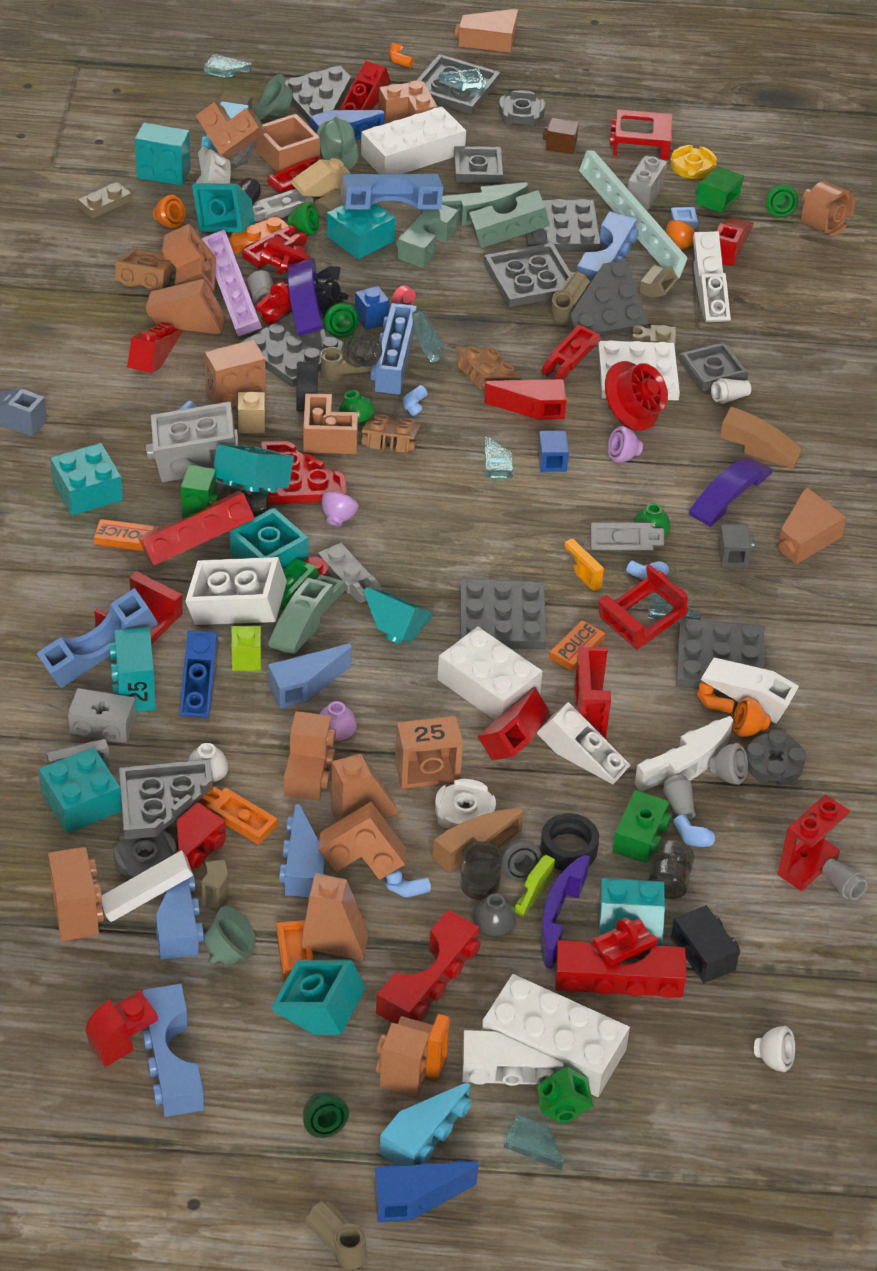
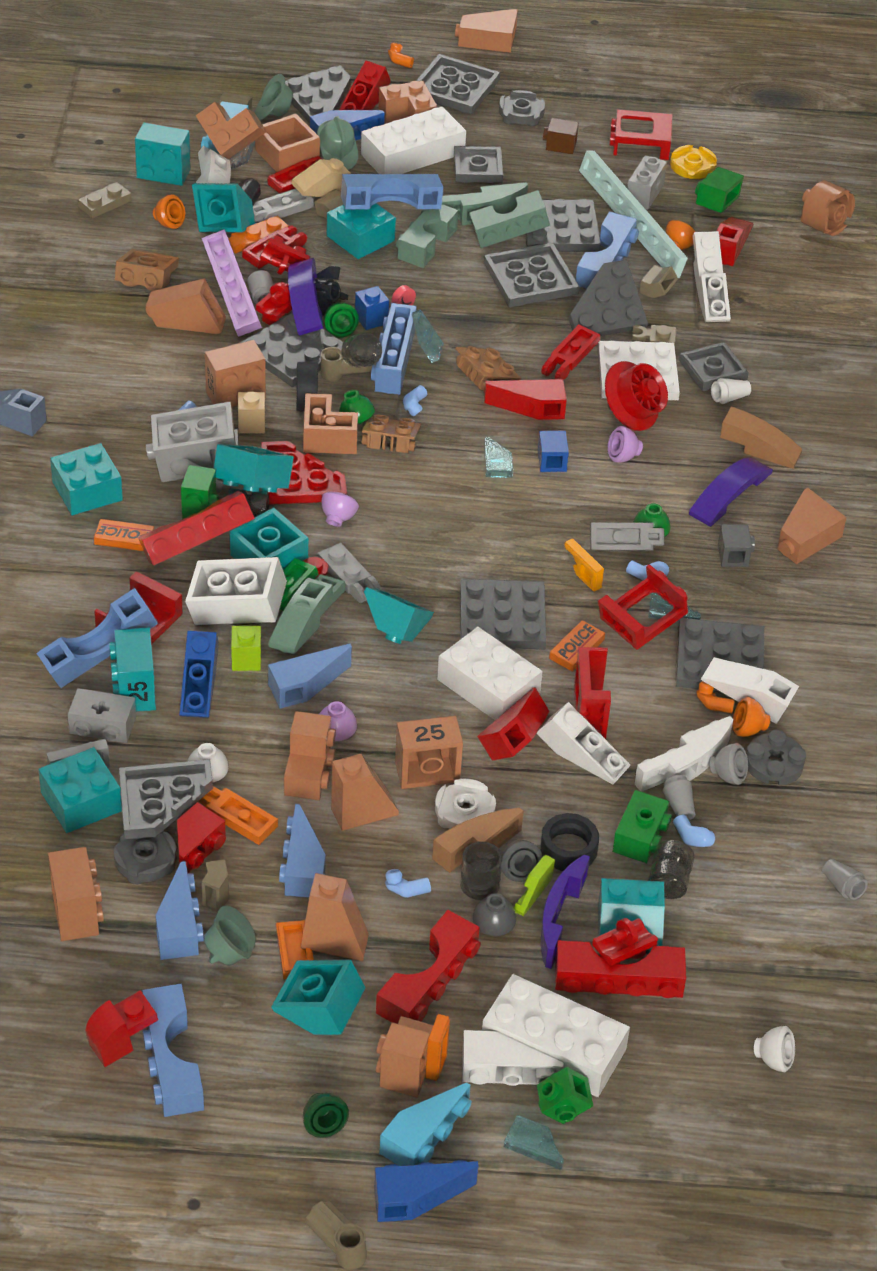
(146, 886): white tile -> none
(152, 347): red slope -> none
(189, 256): nougat brick -> none
(225, 66): clear light blue tile -> none
(305, 218): green brick -> none
(364, 836): nougat brick -> none
(463, 79): clear light blue tile -> none
(568, 296): dark tan piece -> none
(686, 215): light blue tile -> none
(705, 943): black brick -> none
(781, 200): green brick -> none
(804, 862): red window -> none

